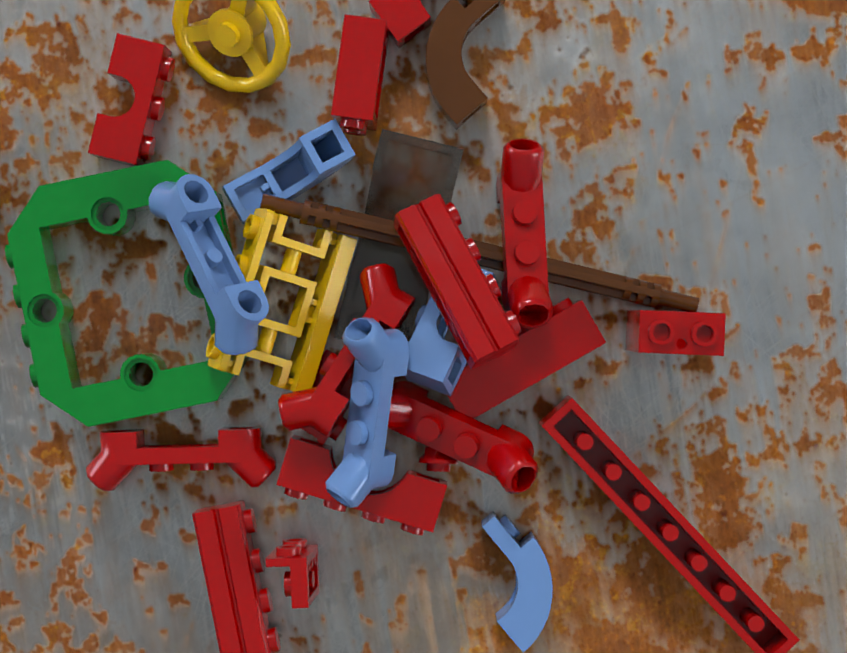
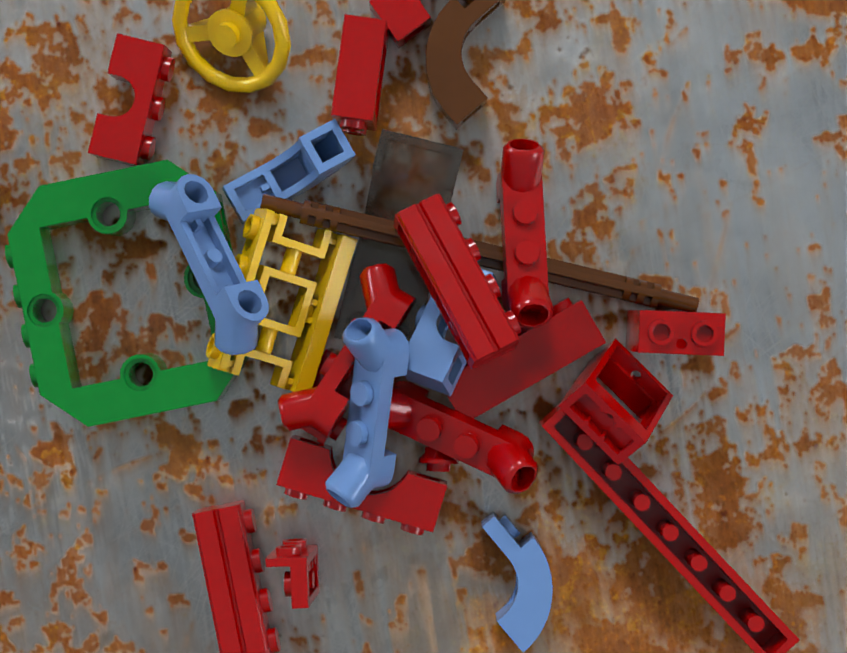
(126, 449): red plate -> none
(602, 415): none -> red window

